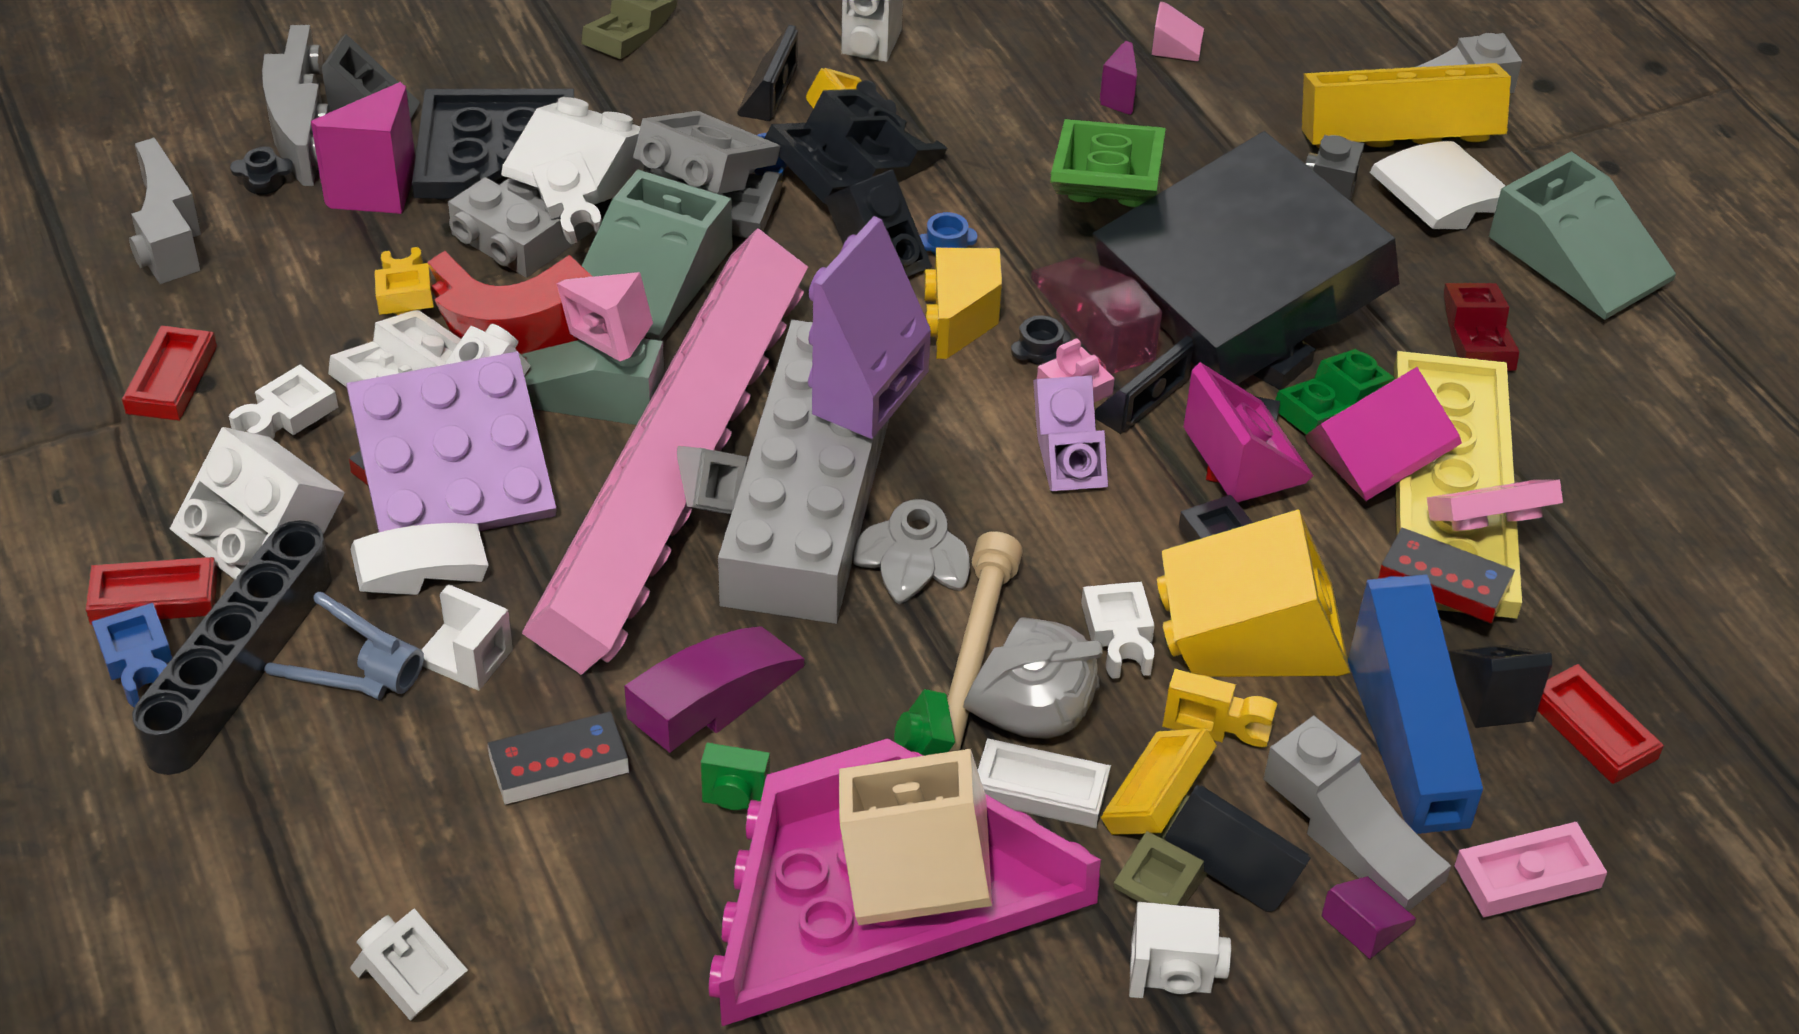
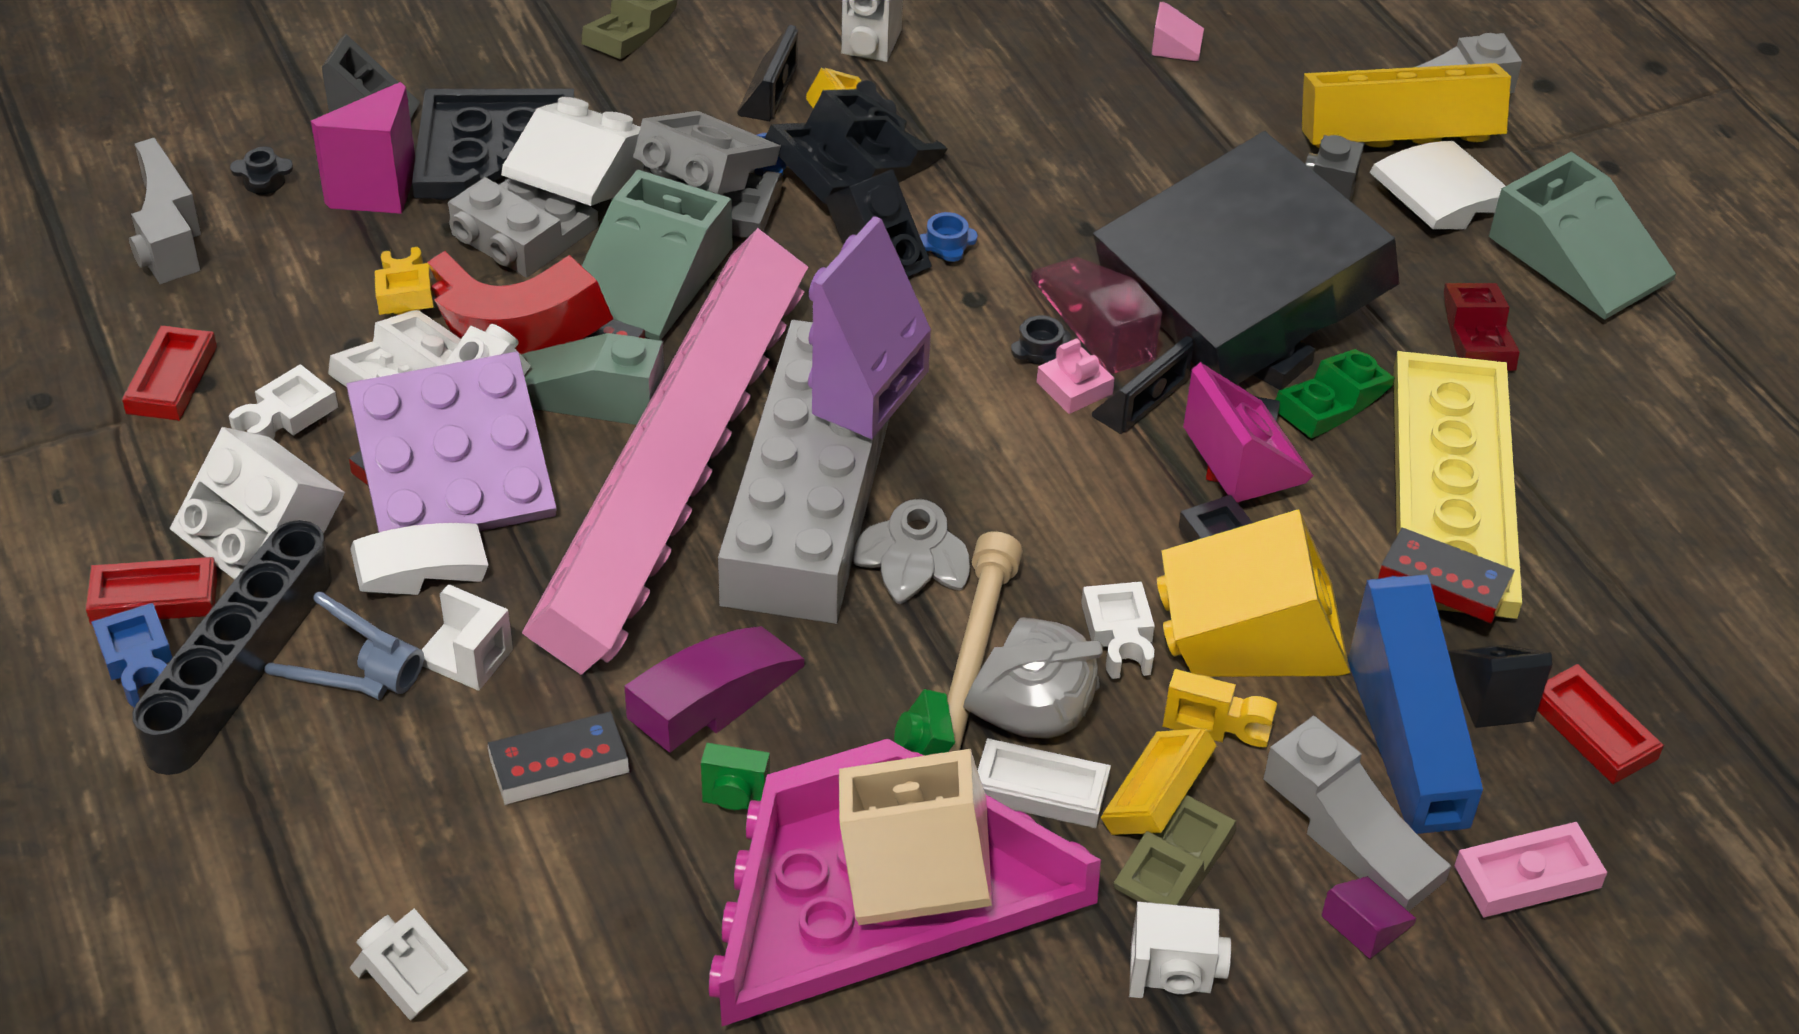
(295, 100): light grey slope -> none
(568, 192): white plate -> none
(607, 312): bright pink slope -> none
(710, 478): light grey slope -> none
(964, 295): yellow slope -> none
(1067, 433): lavender slope -> none
(1108, 162): bright green slope -> none
(1119, 80): magenta slope -> none
(1237, 849): black slope -> none
(1386, 435): dark pink slope -> none
(1517, 500): bright pink plate -> none

